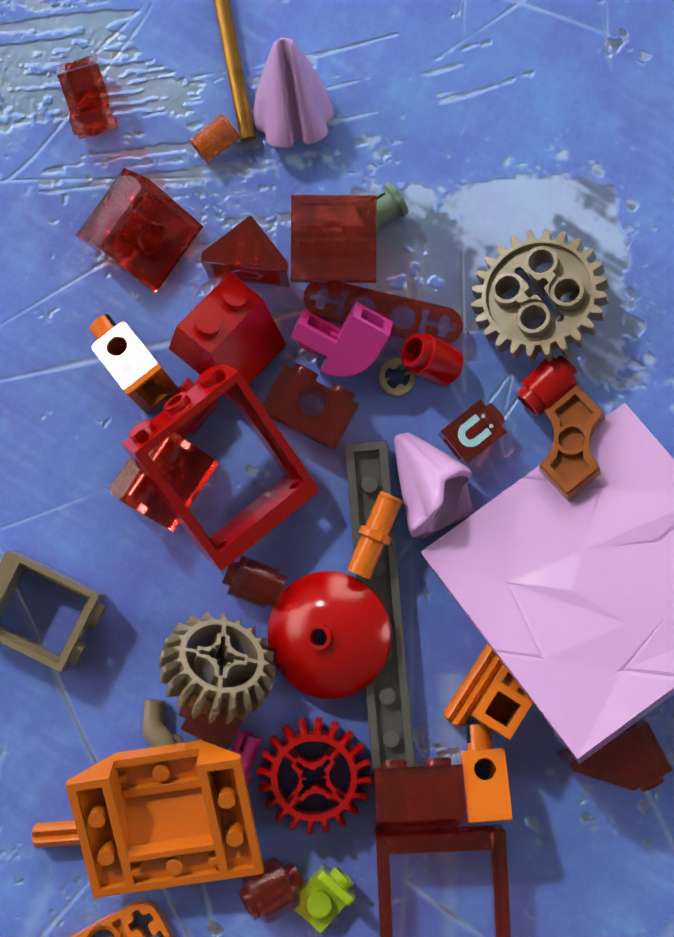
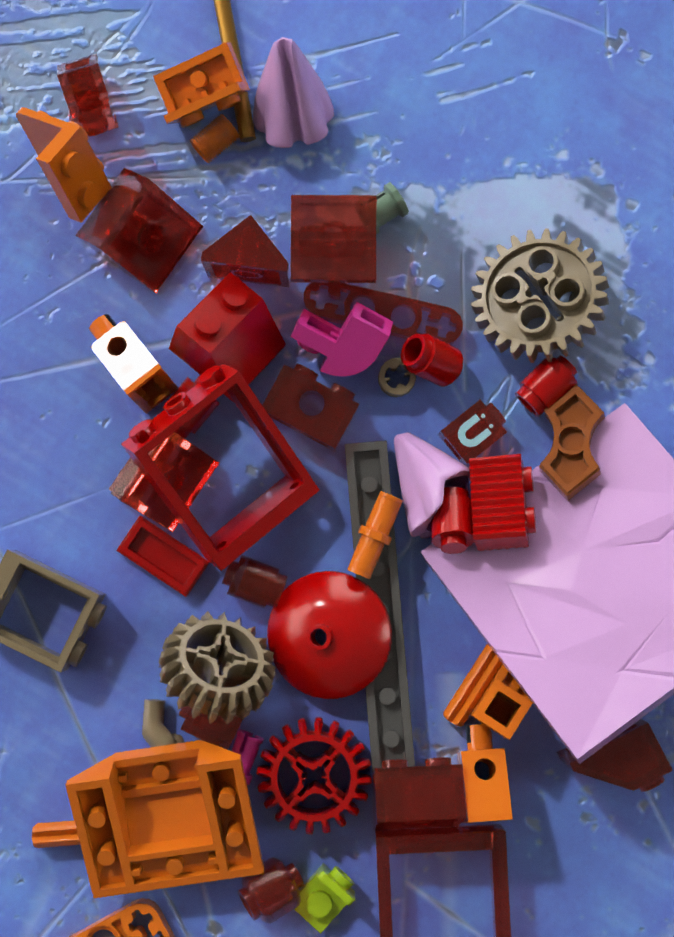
(66, 161): none -> orange bracket
(163, 556): none -> red tile
(201, 84): none -> orange bracket
(453, 522): none -> red brick
(500, 502): none -> red brick

